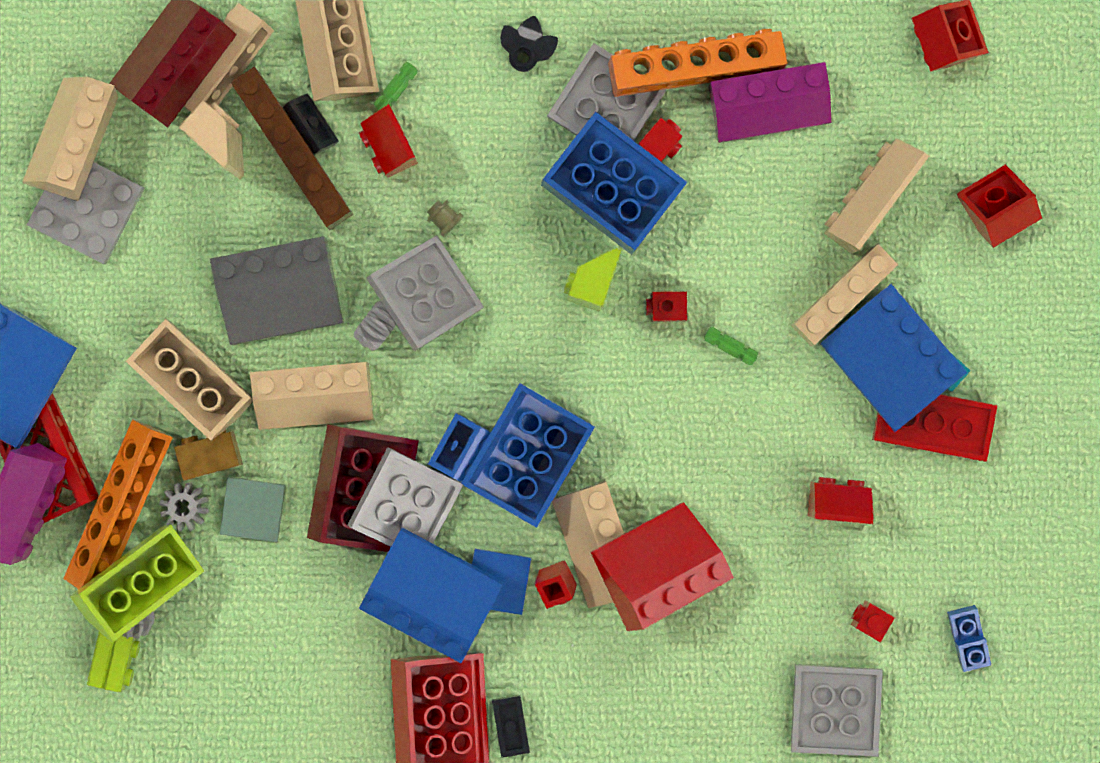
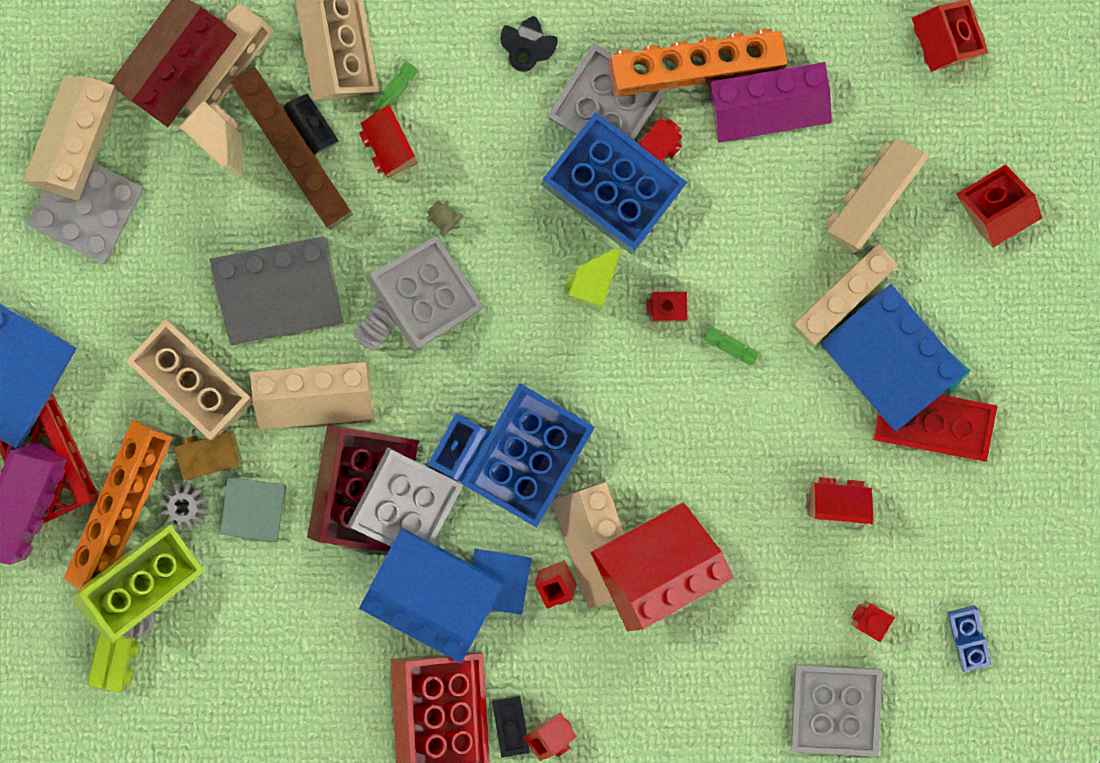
(551, 737): none -> brick

